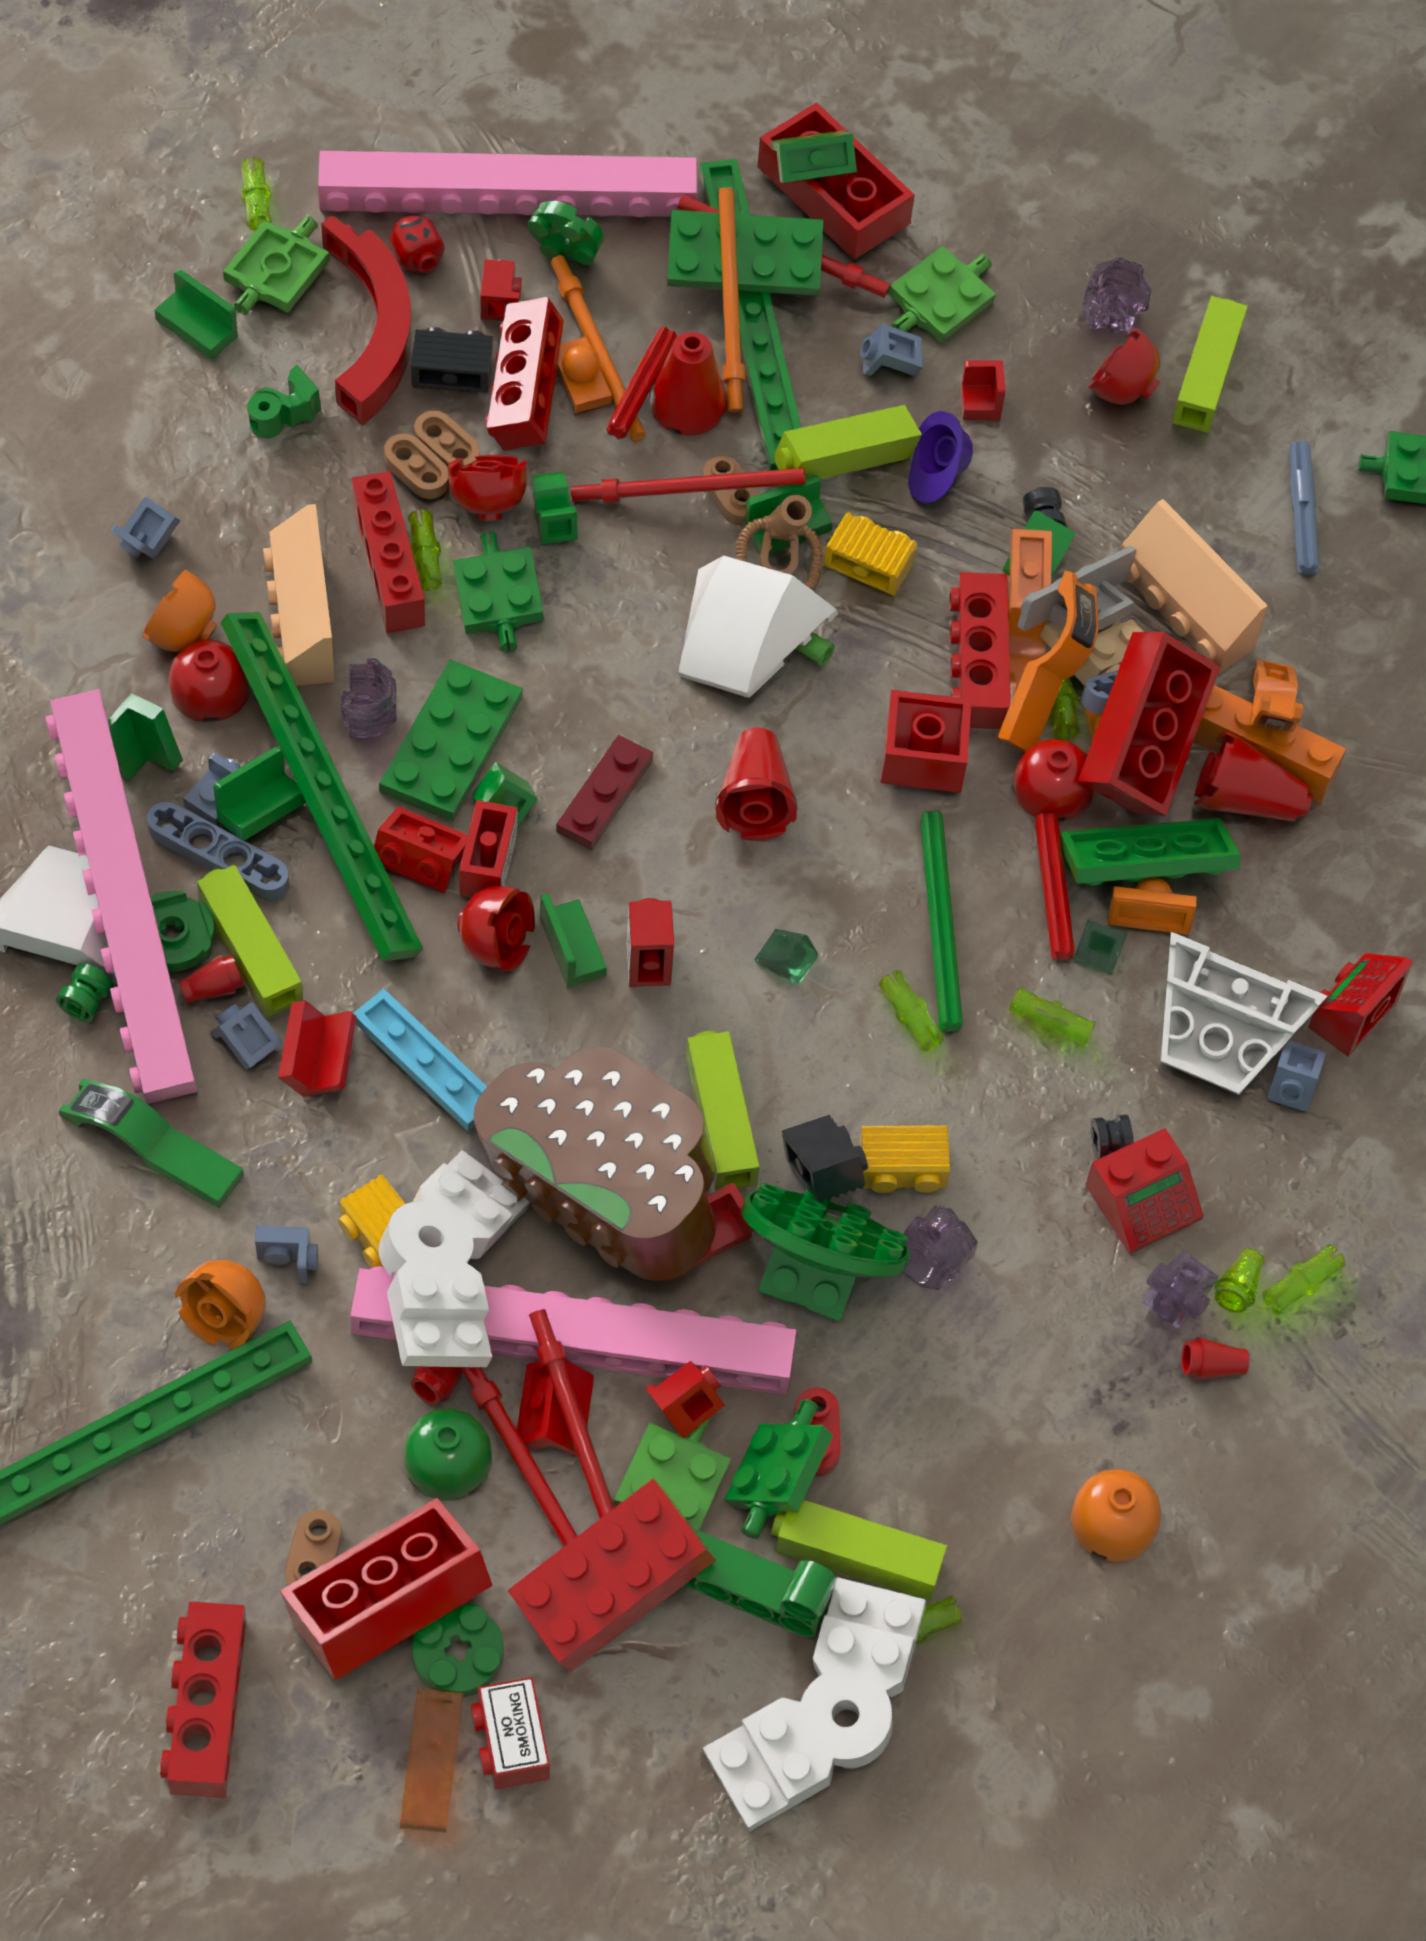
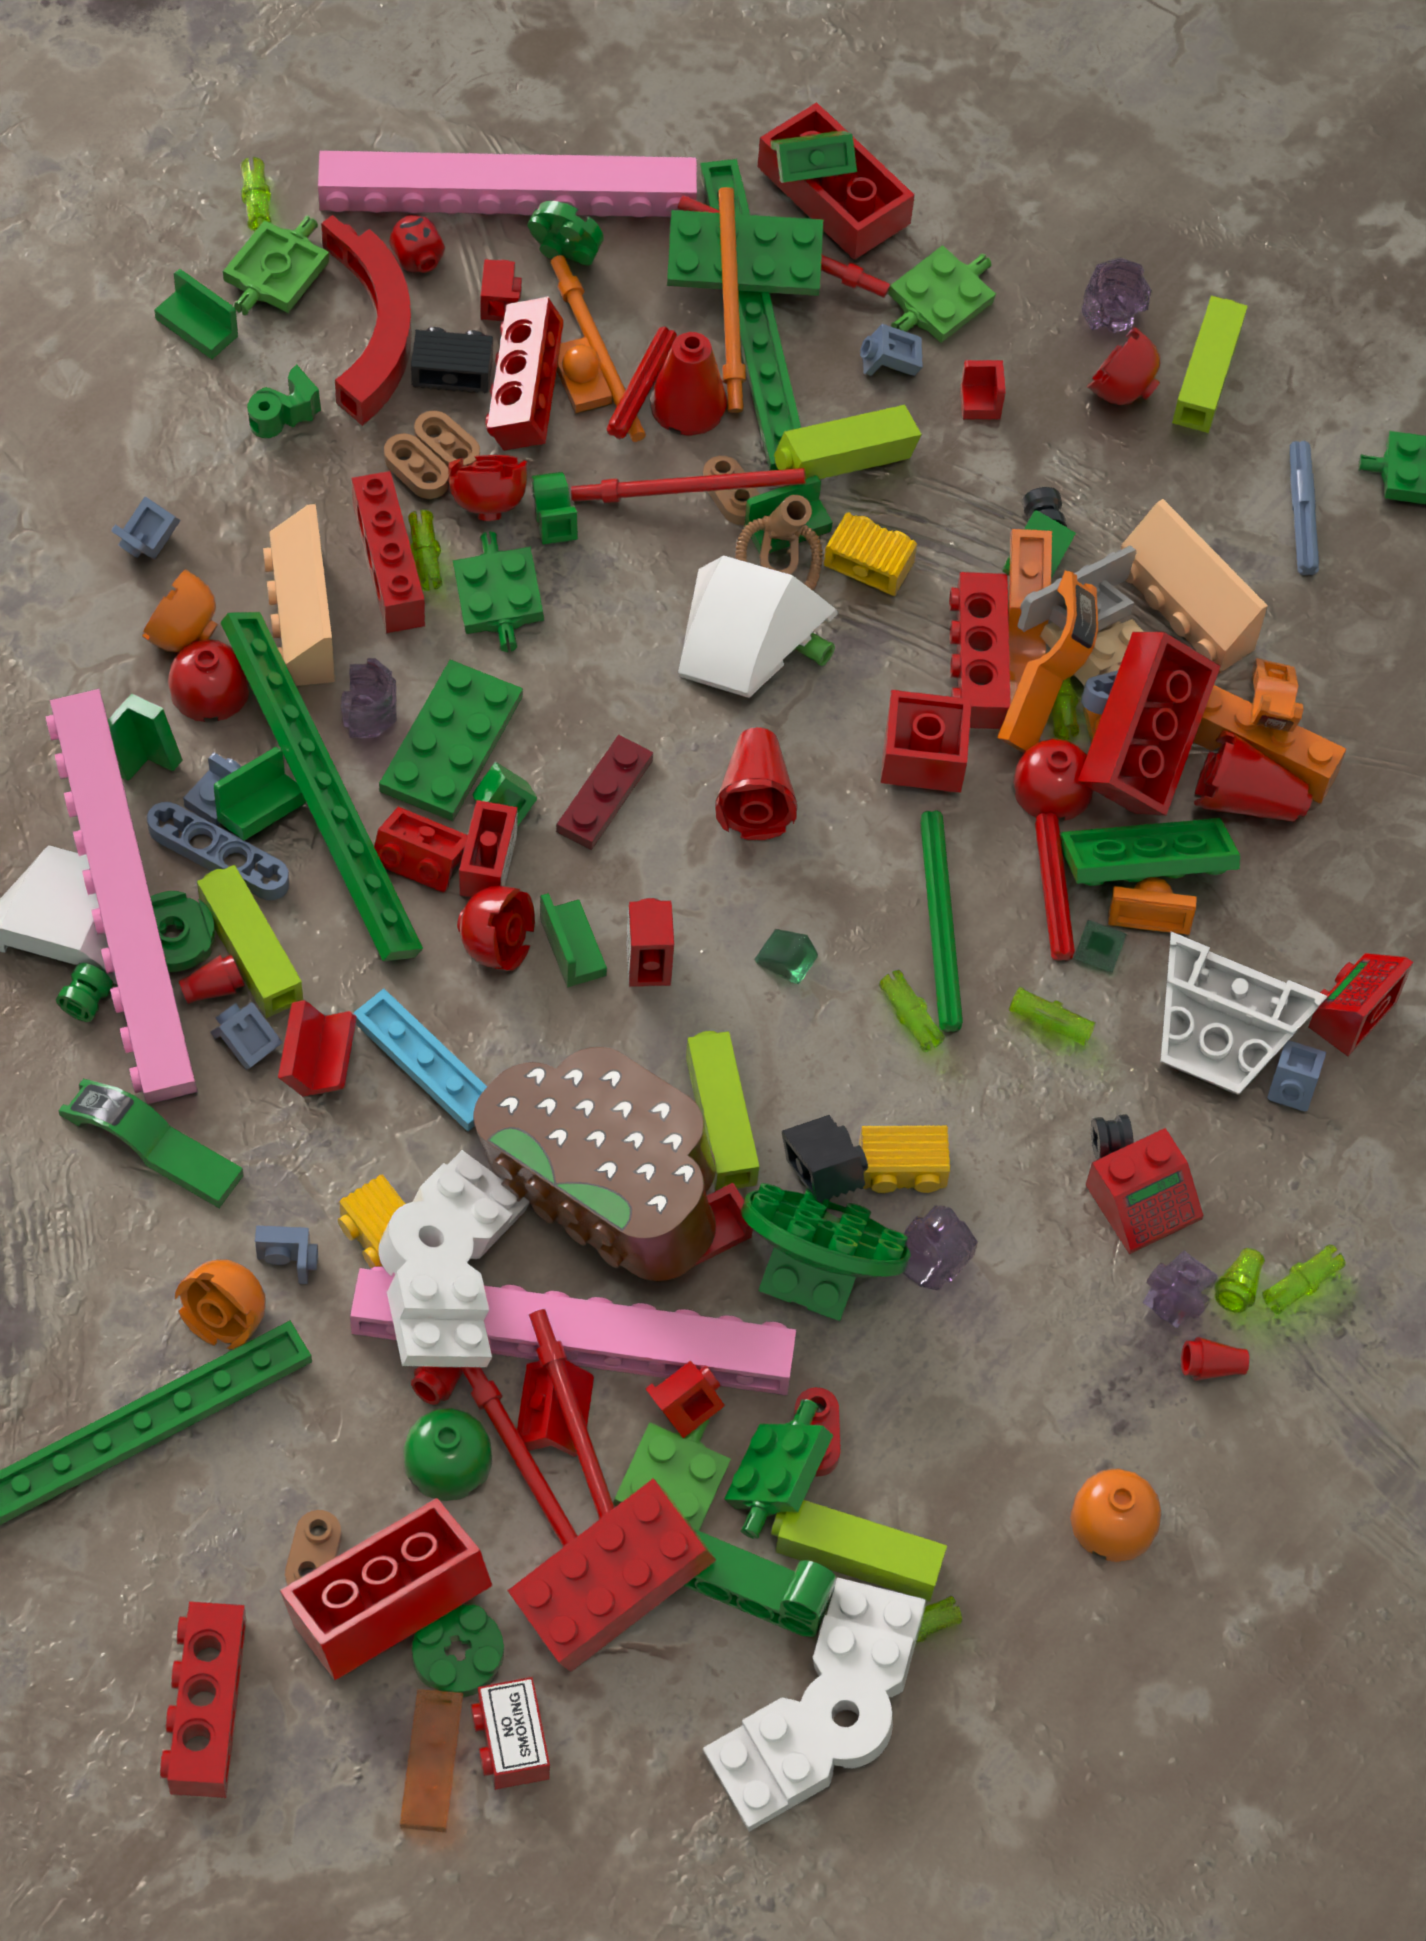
(939, 457): dark purple piece -> none

